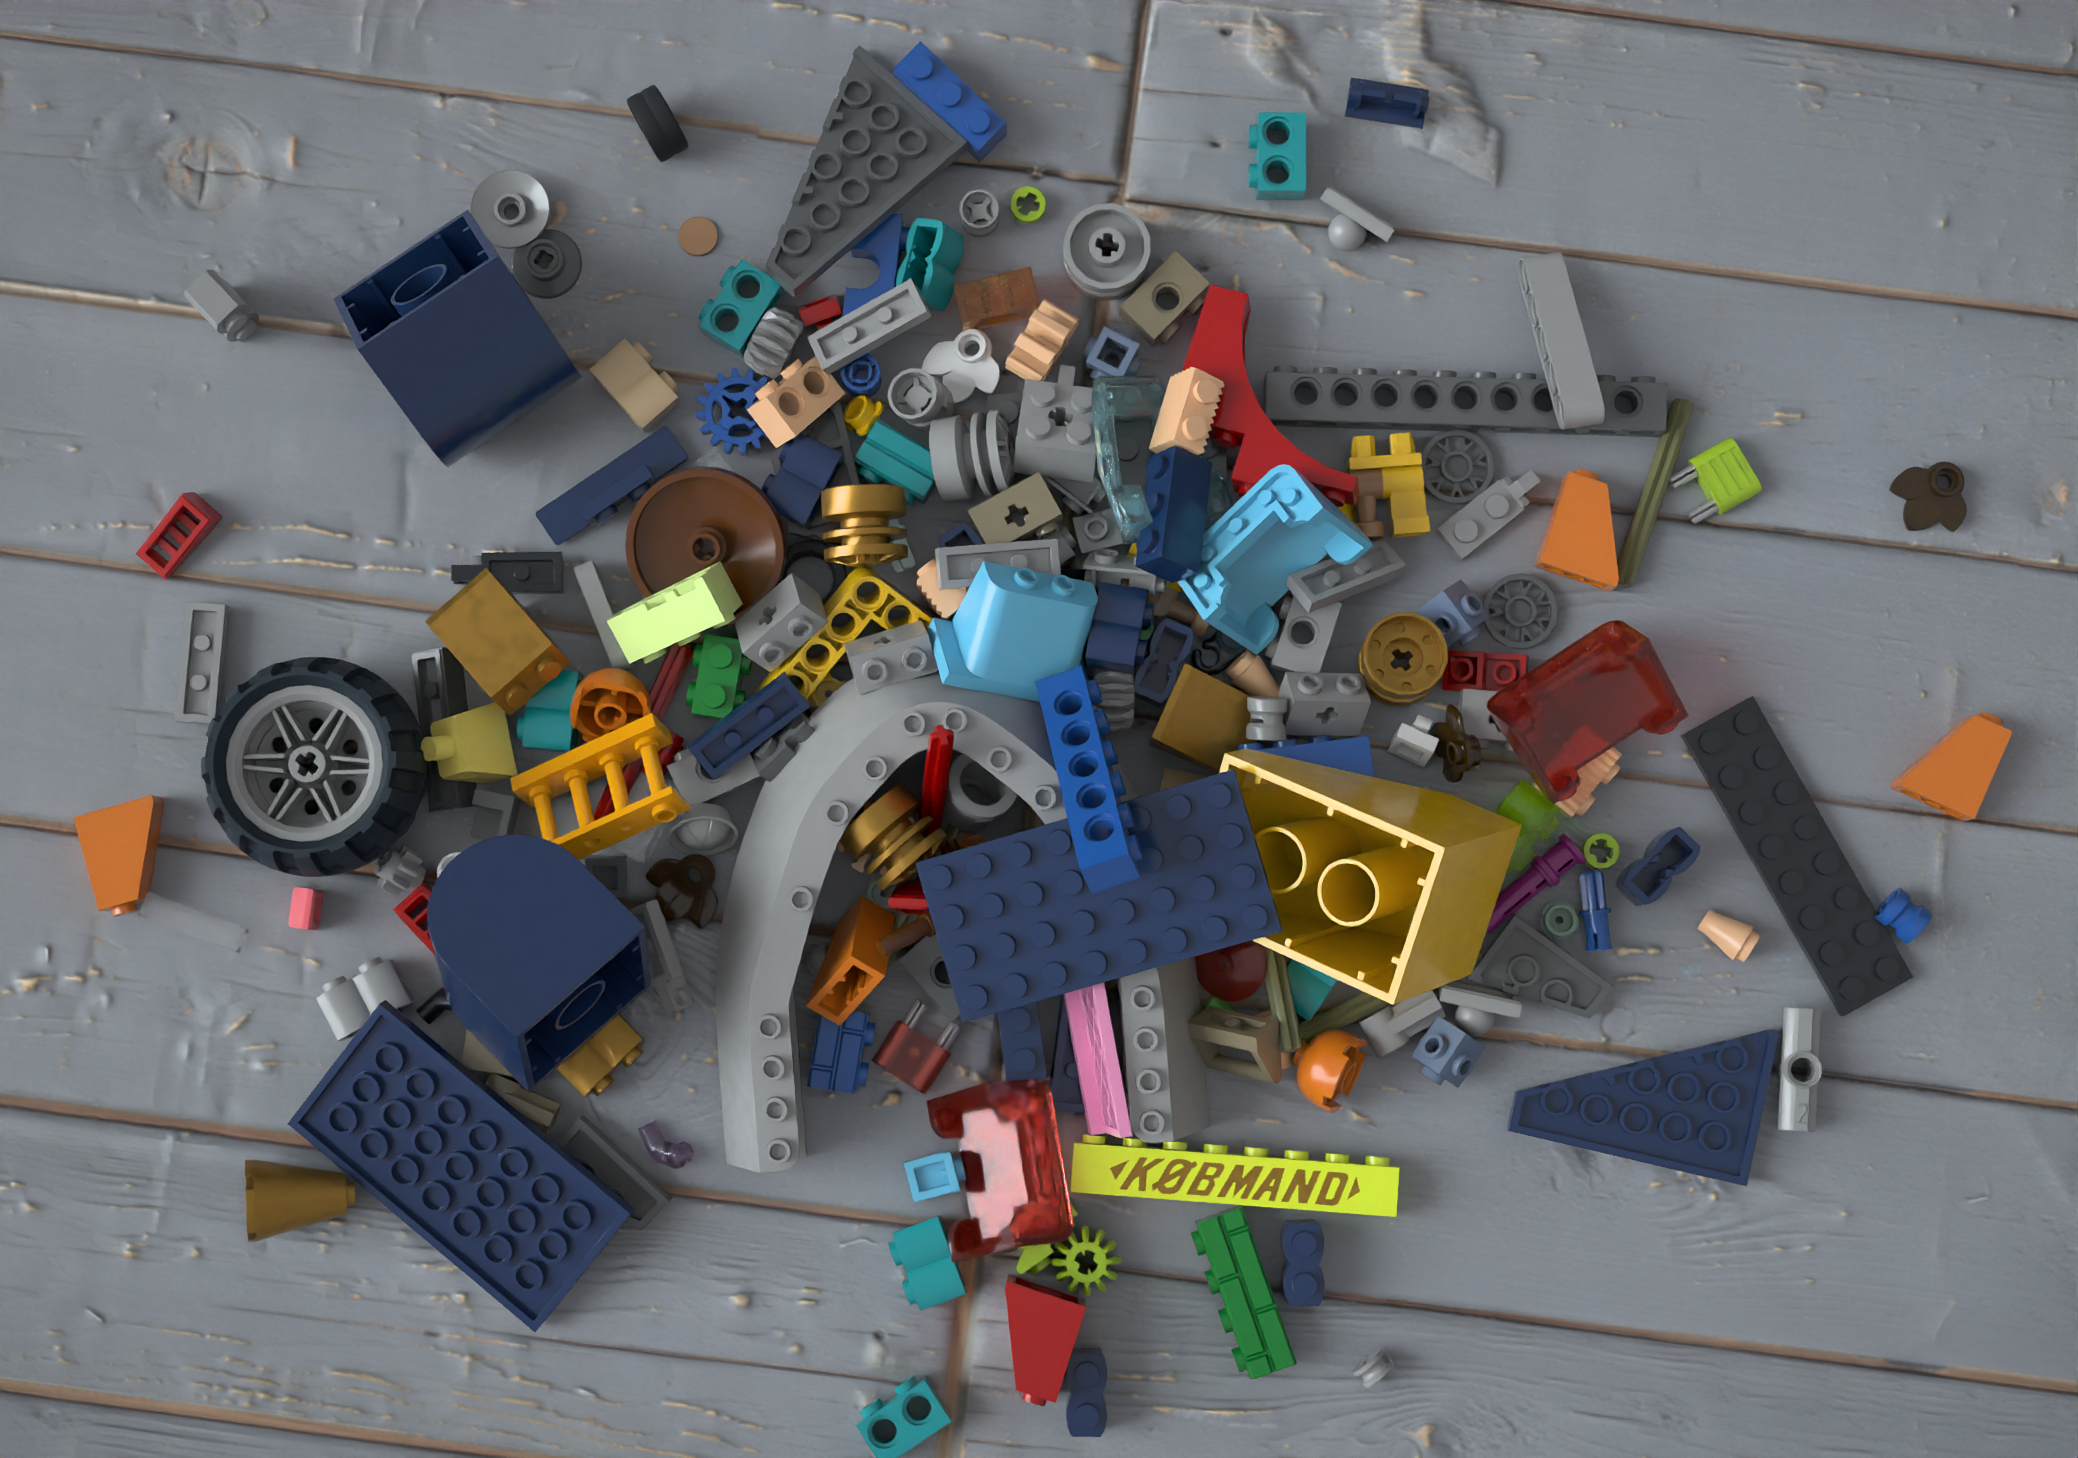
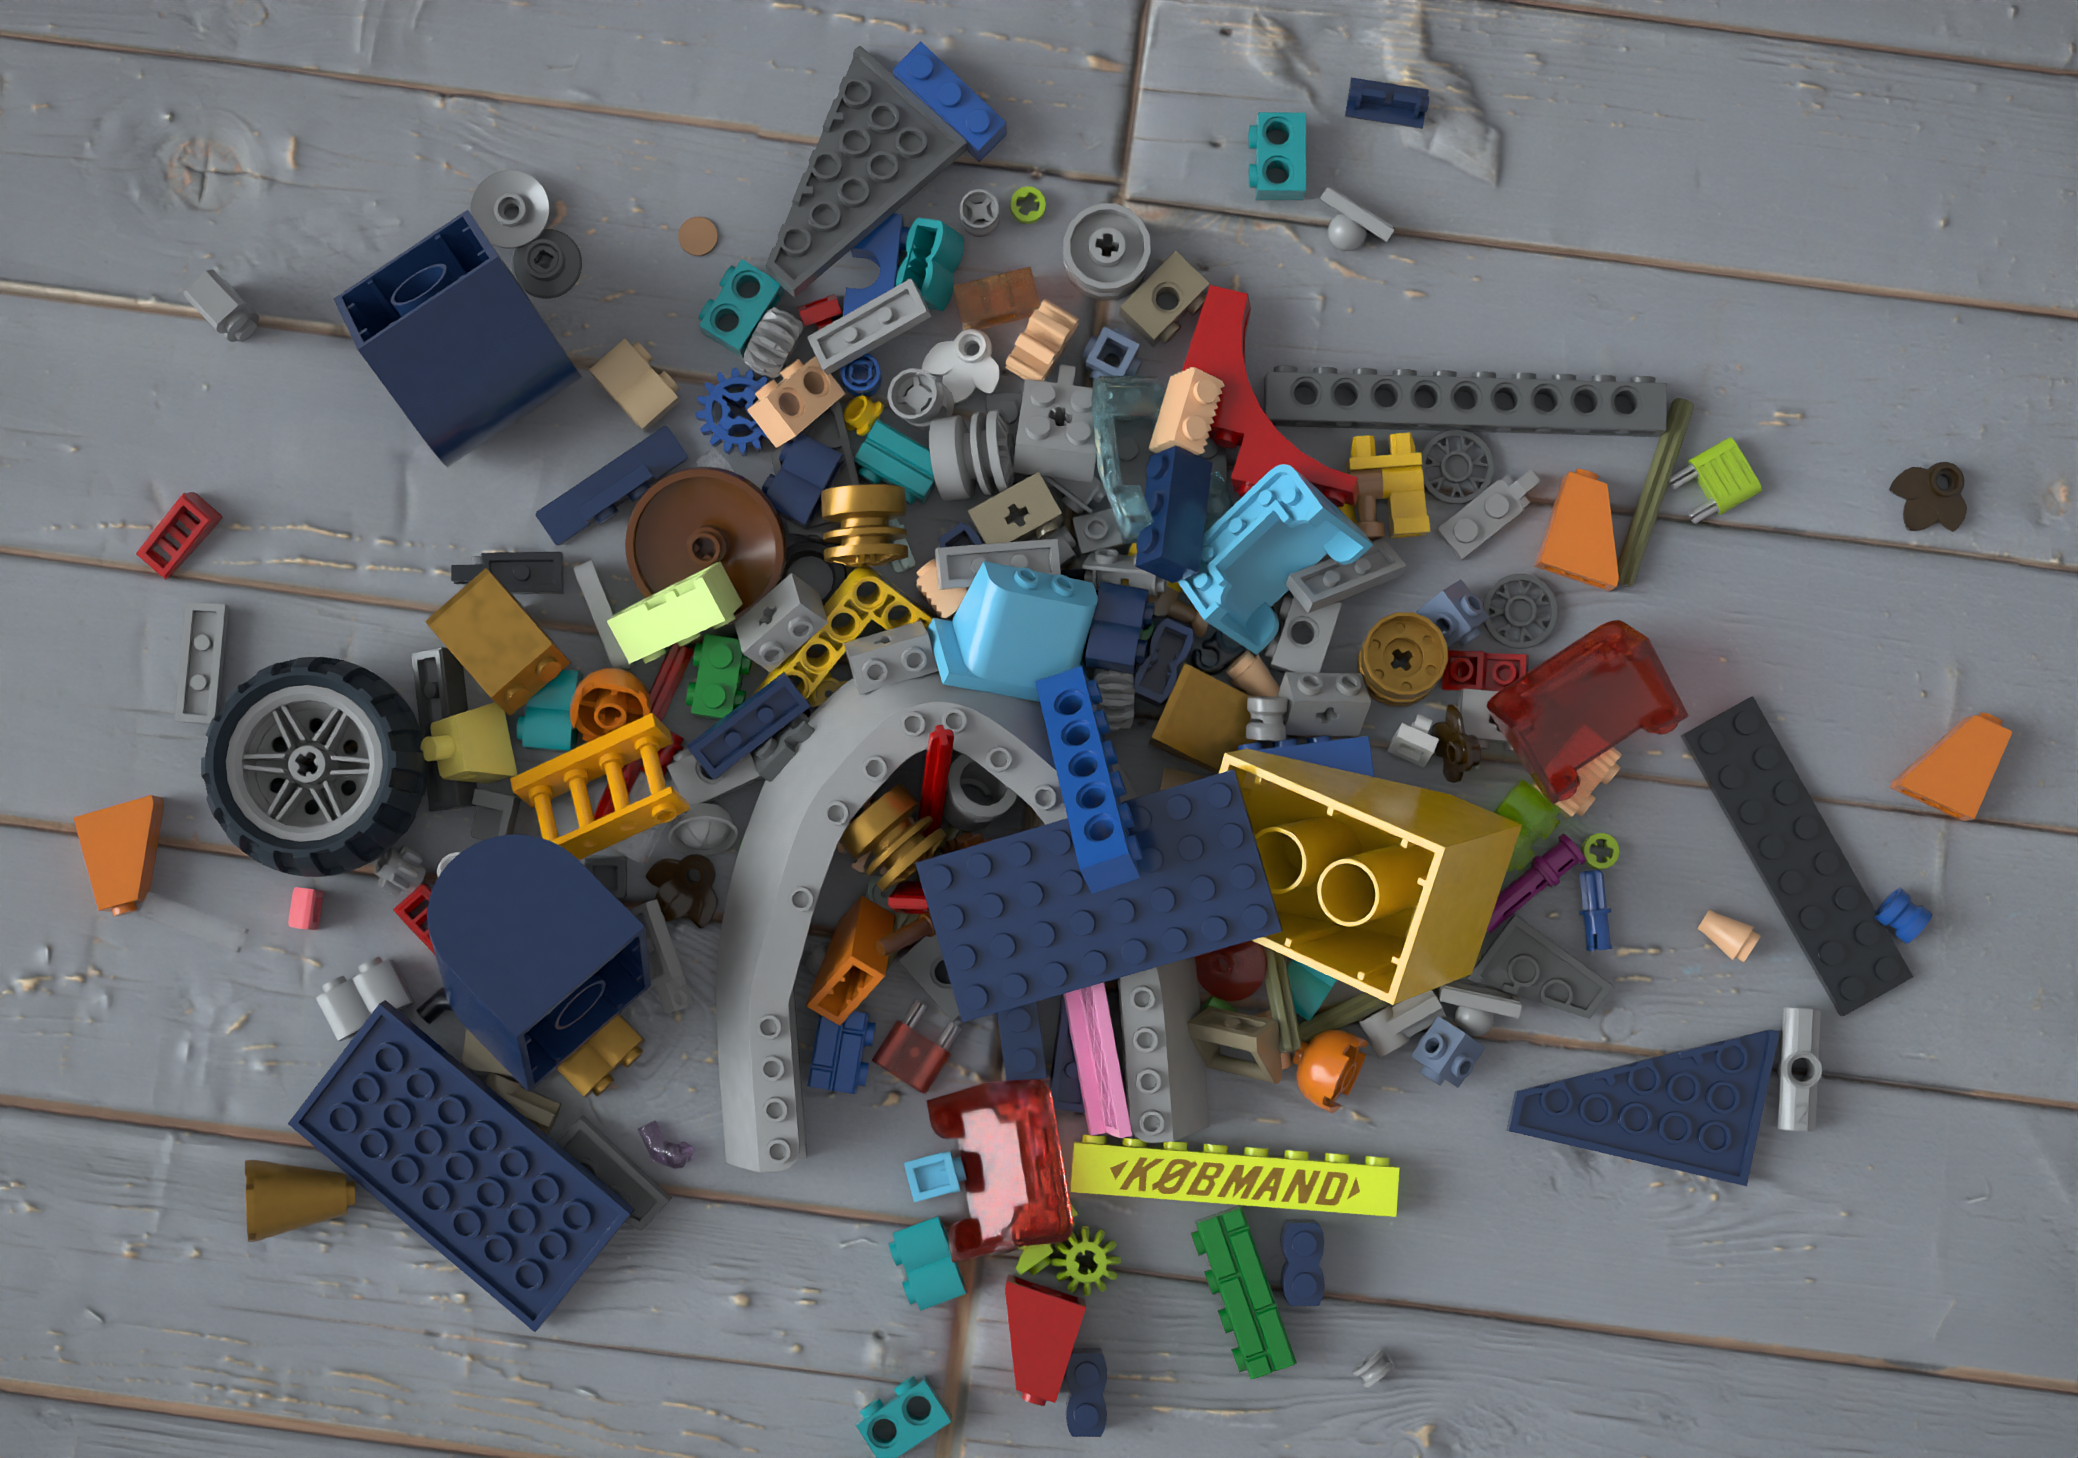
(657, 123): black tyre -> none
(1561, 341): light grey beam -> none
(1566, 912): sand green plate -> none
(1664, 857): dark blue brick -> none

